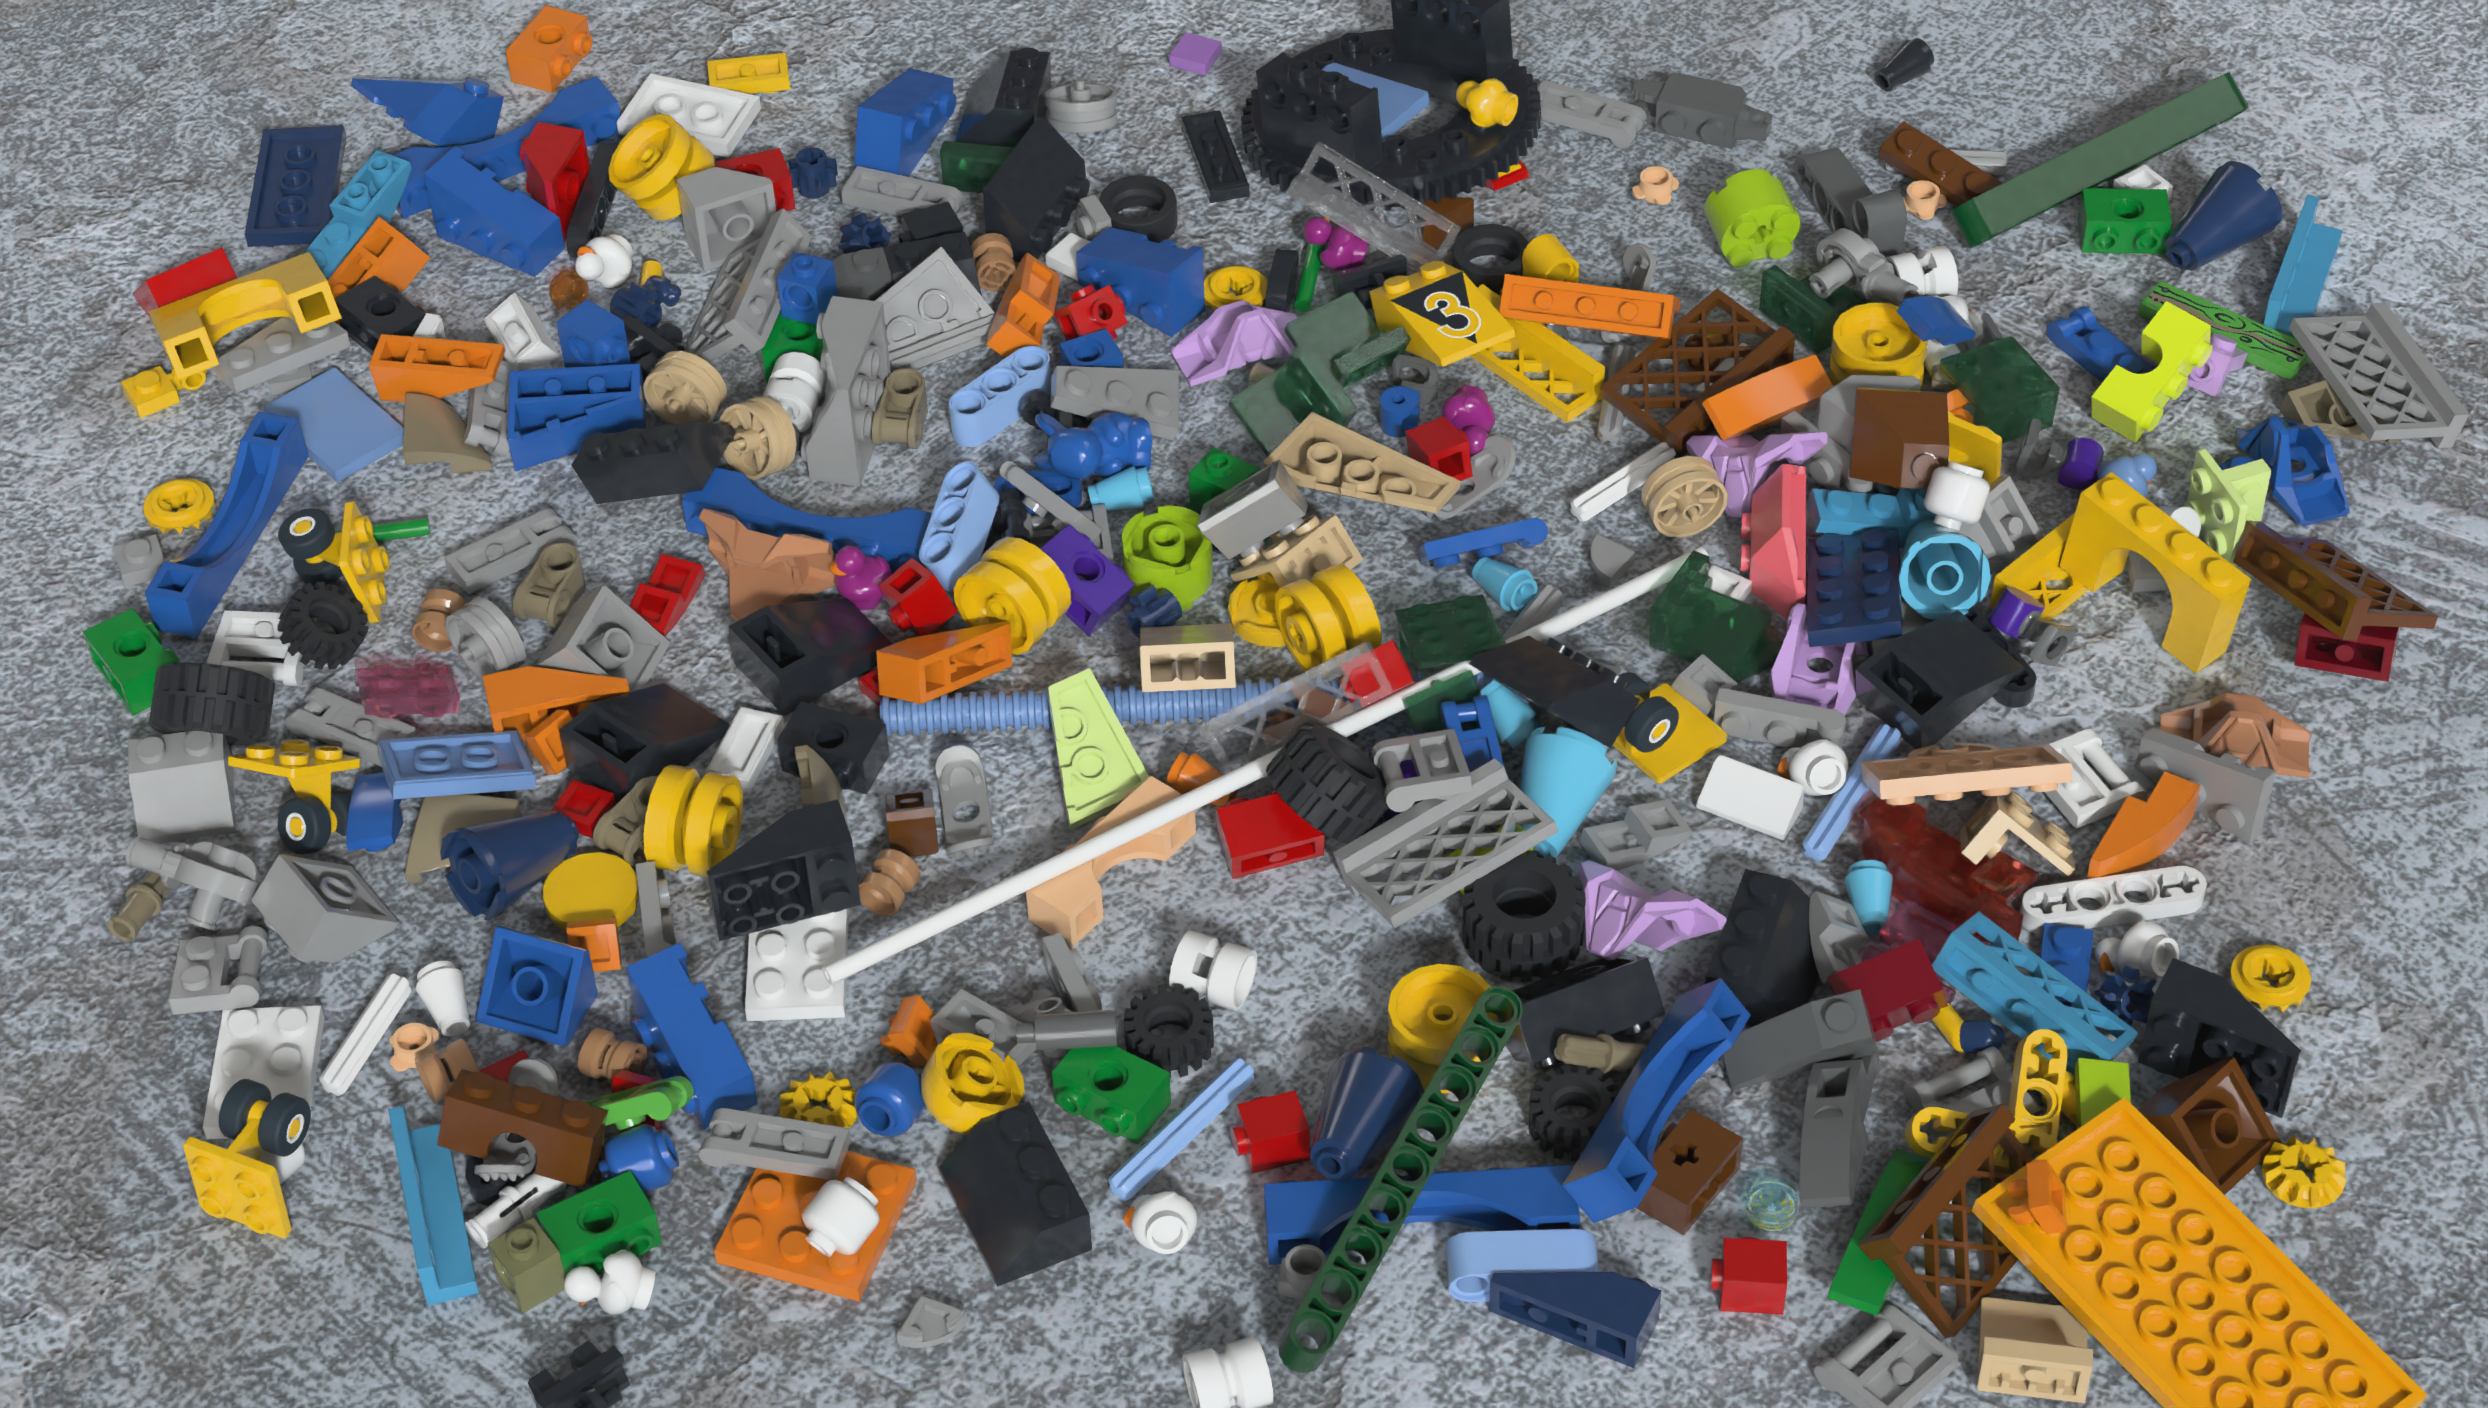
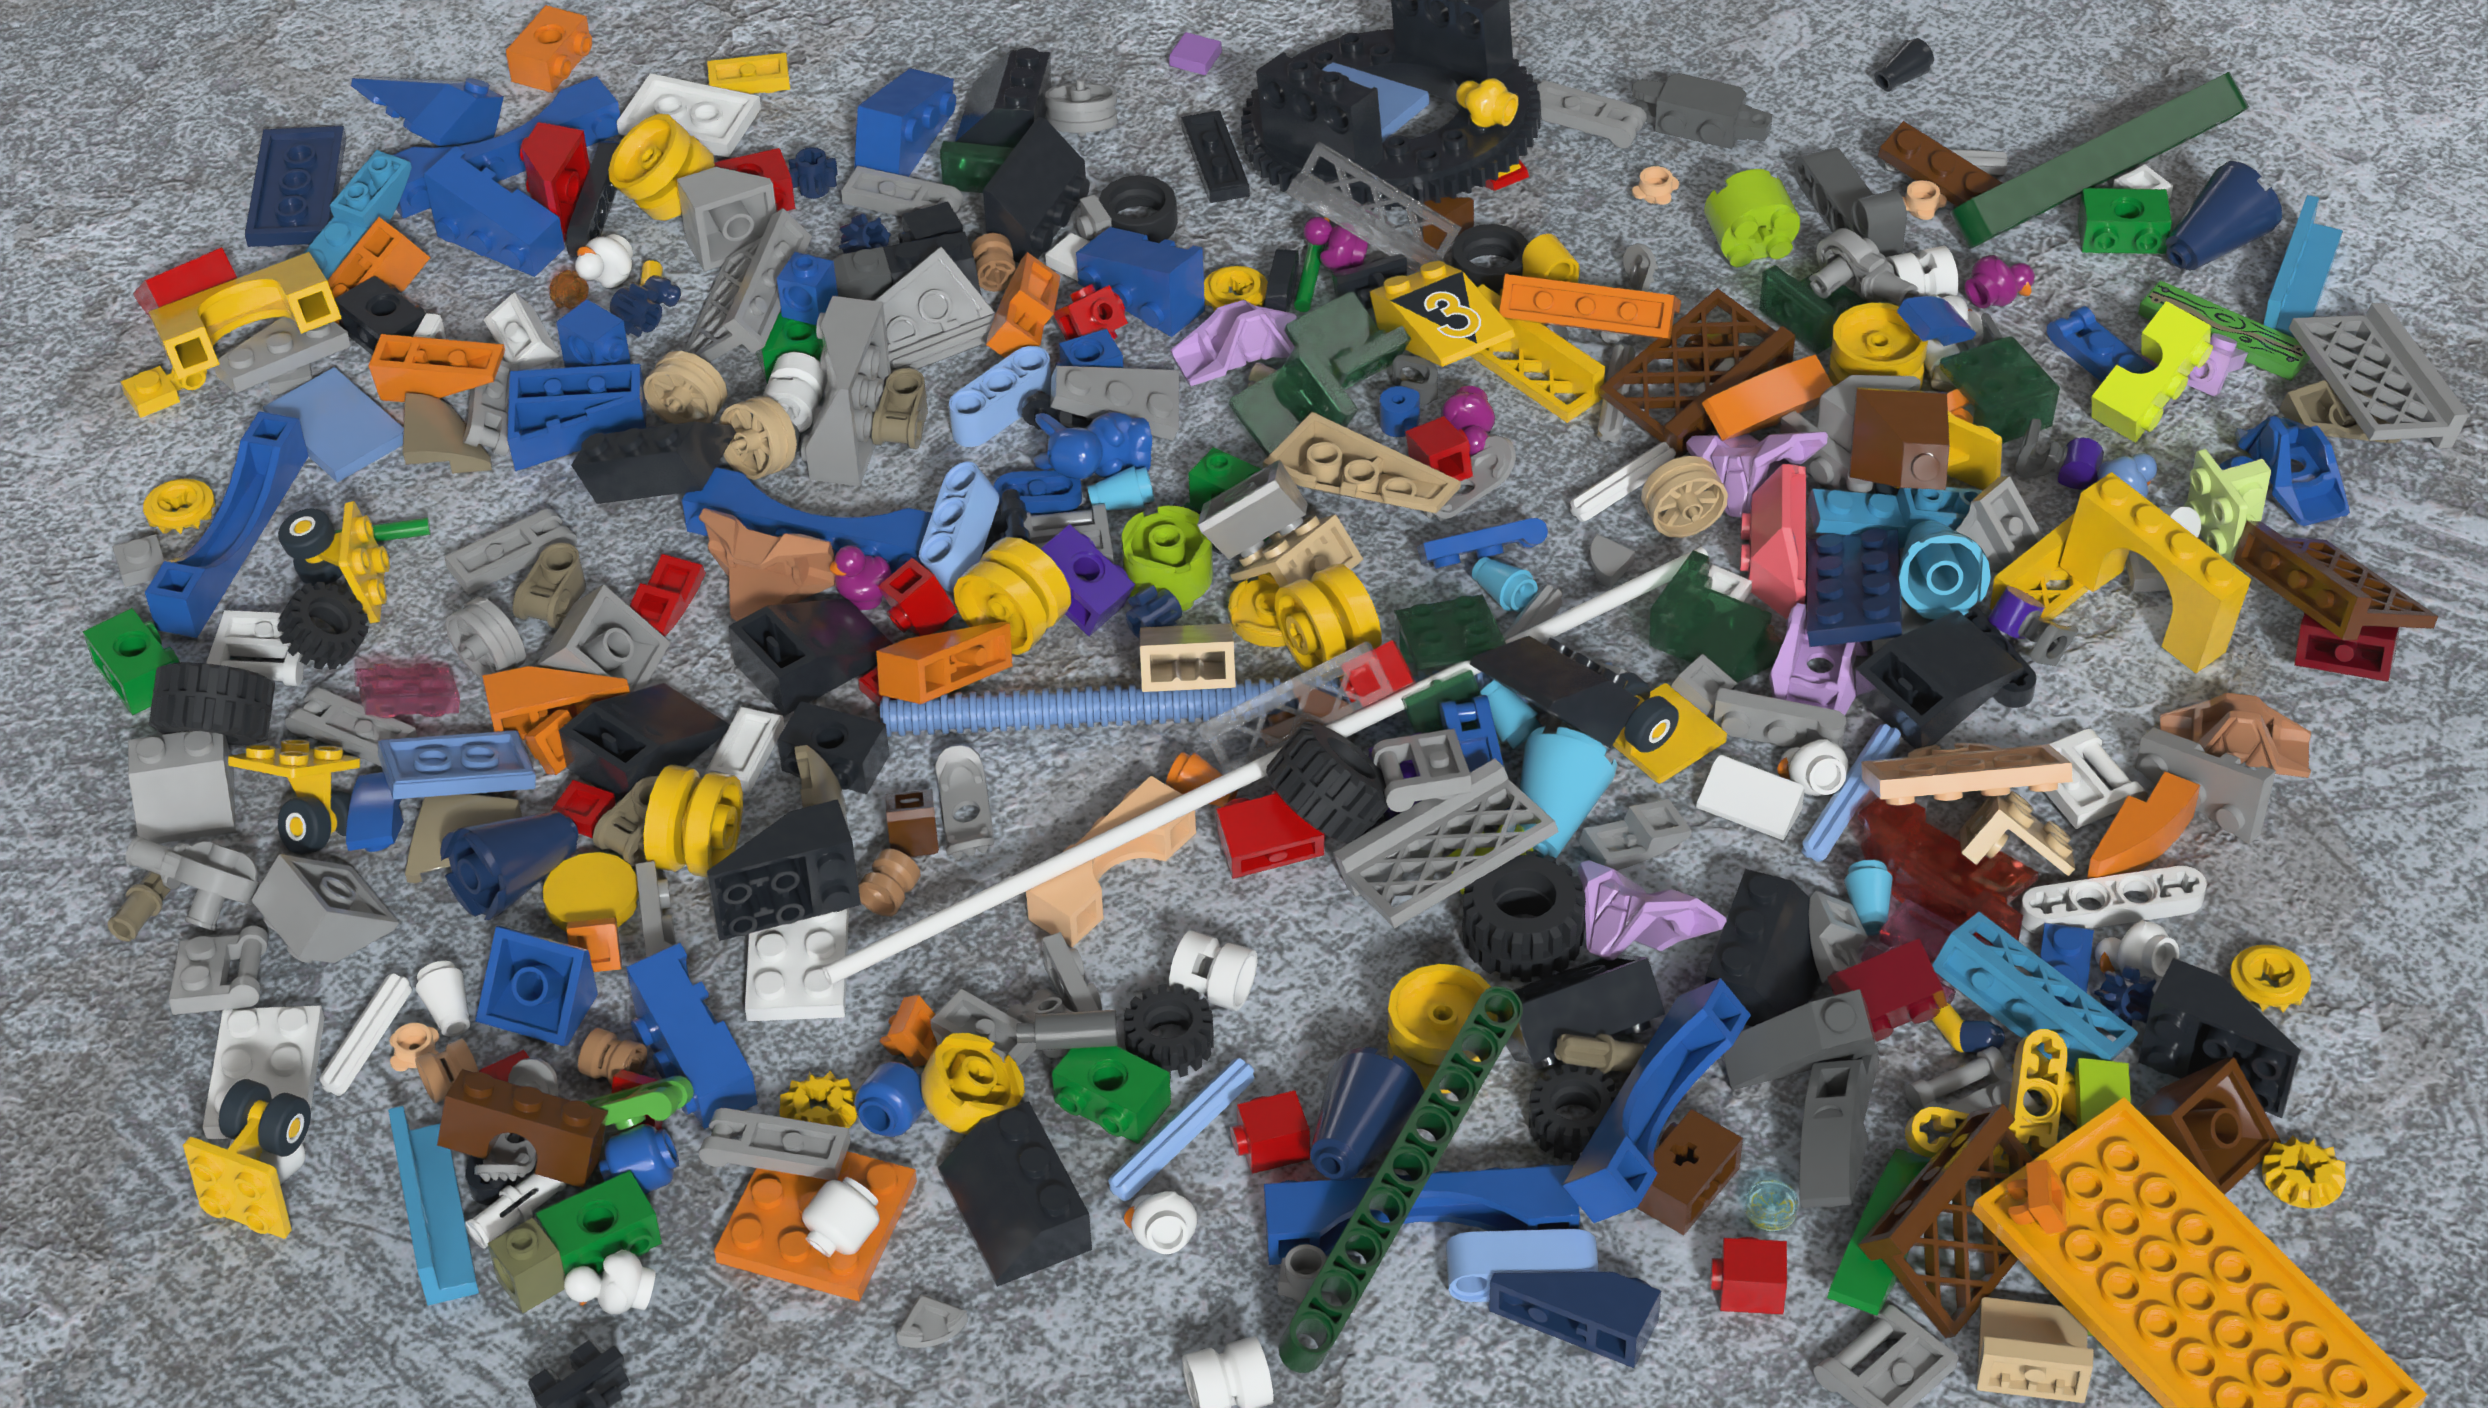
(429, 626): medium nougat wheel -> none
(650, 344): black hips -> none
(1042, 500): light grey hinge -> none
(1091, 749): yellowish green wing -> none
(1956, 495): white head -> none
(1996, 283): none -> magenta animal

